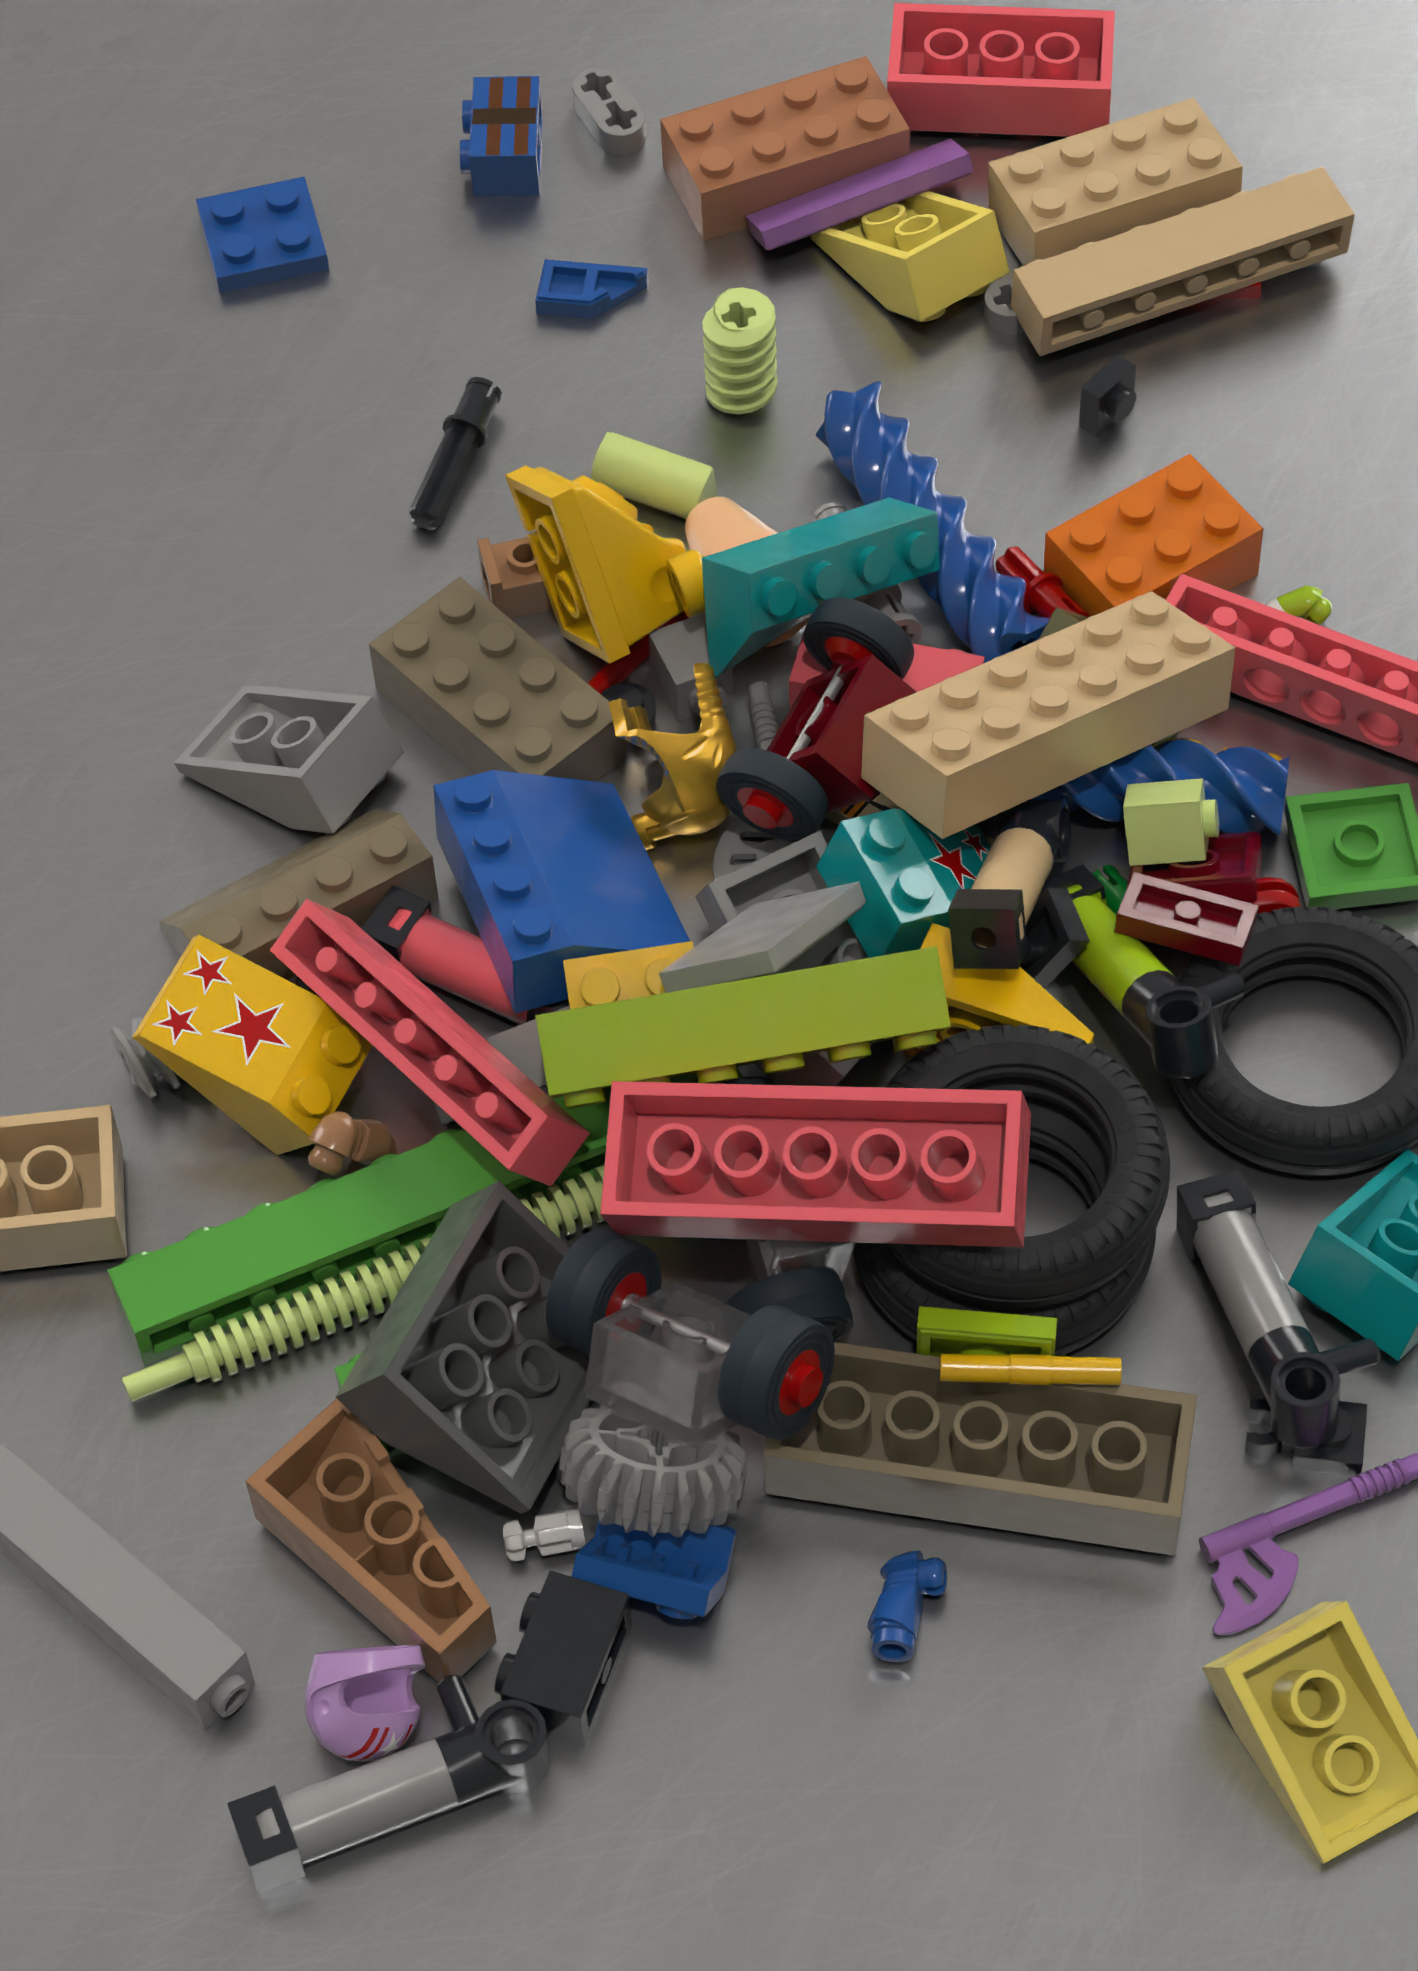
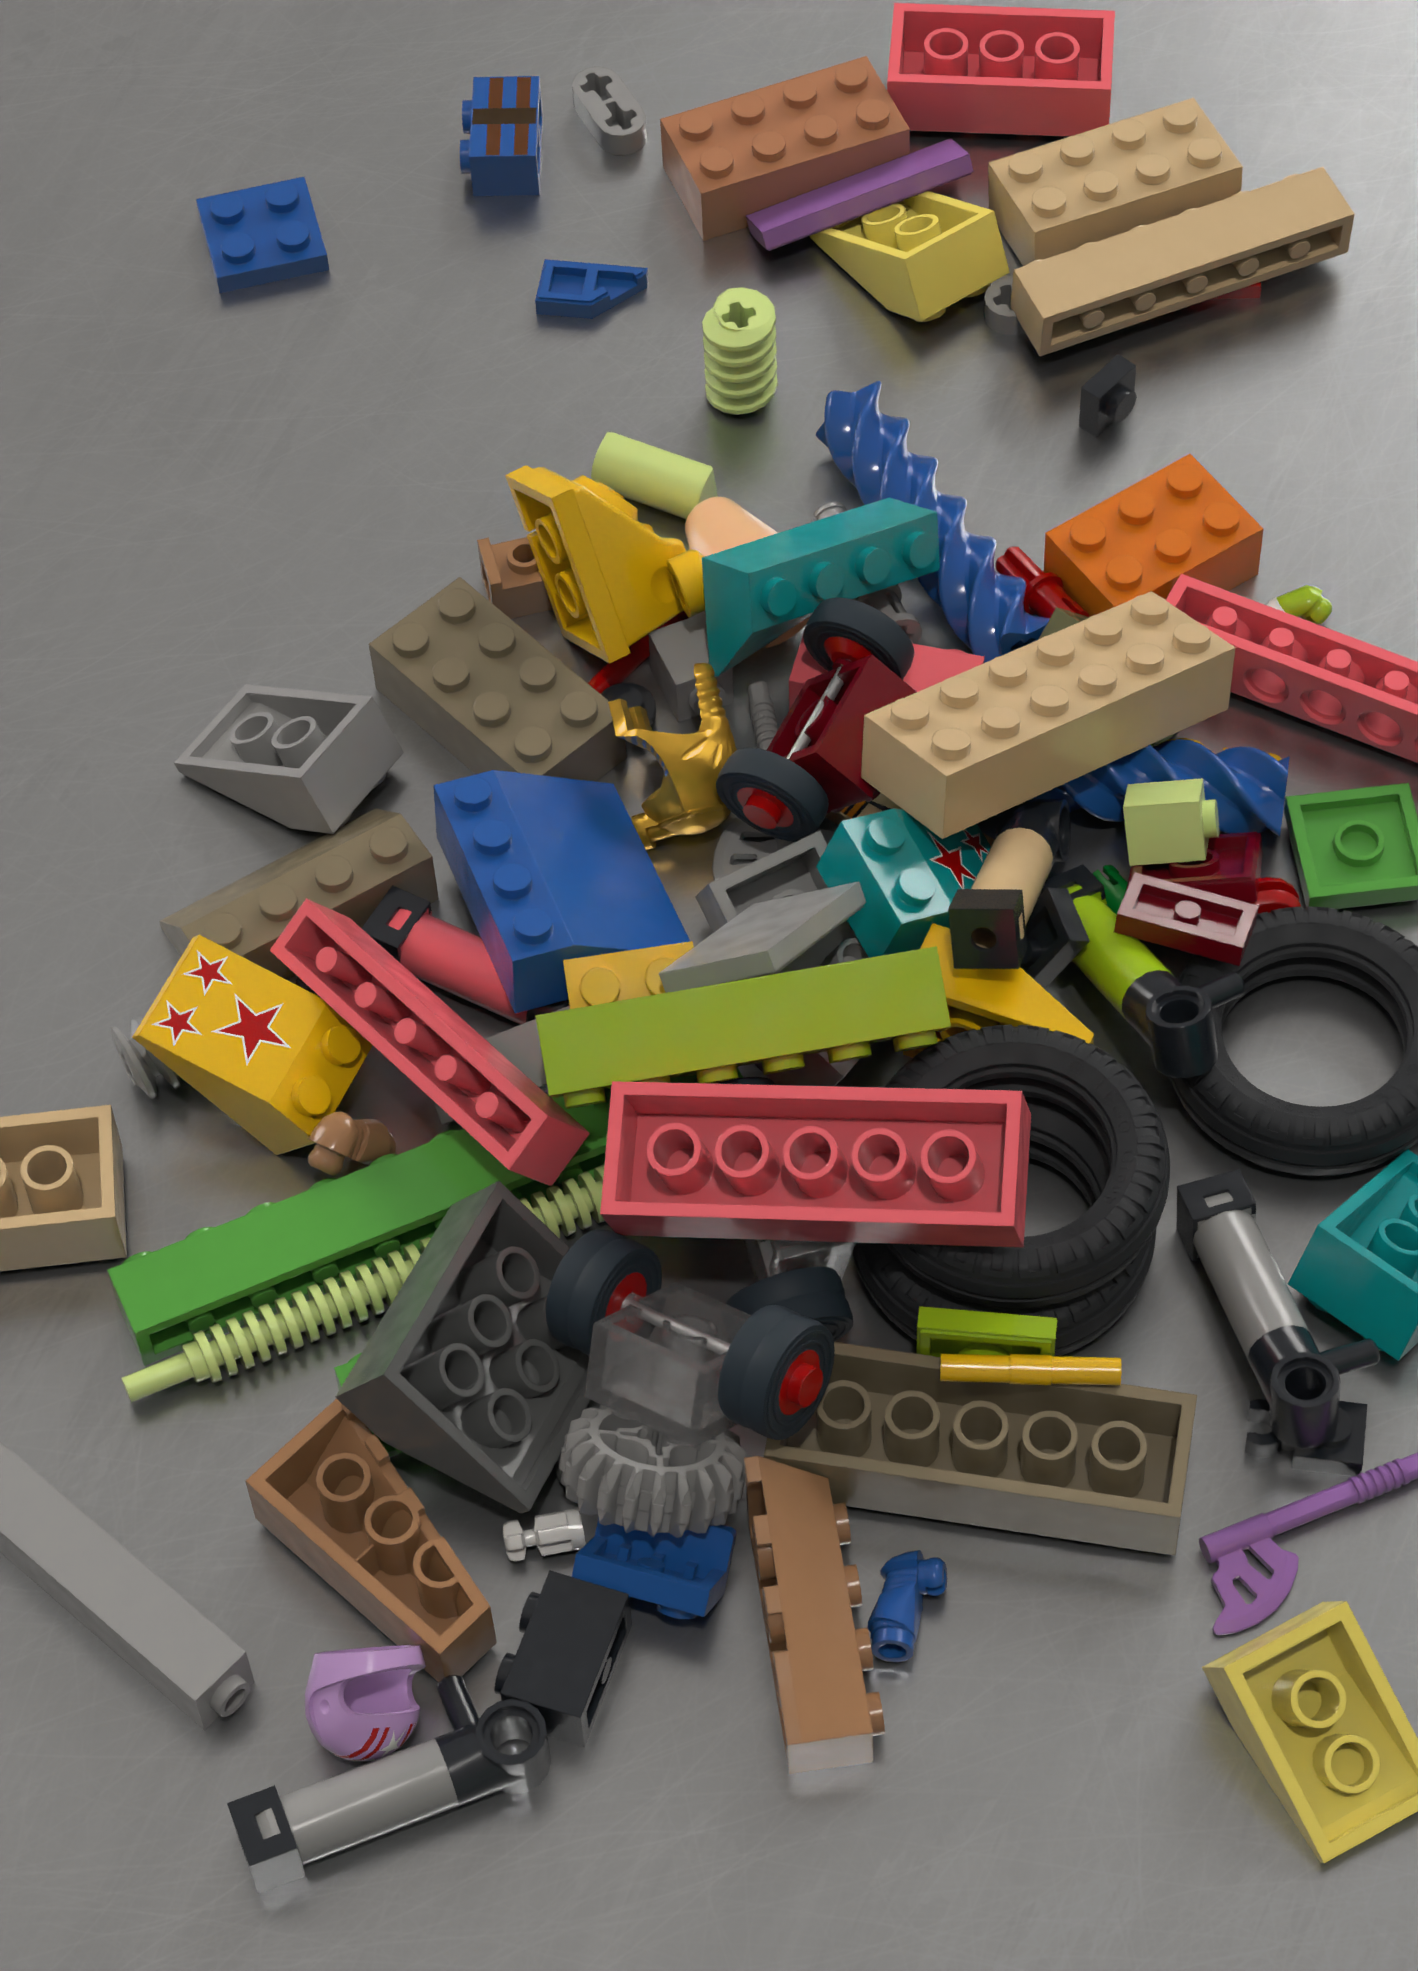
(462, 436): black axle -> none
(809, 1618): none -> medium nougat wedge

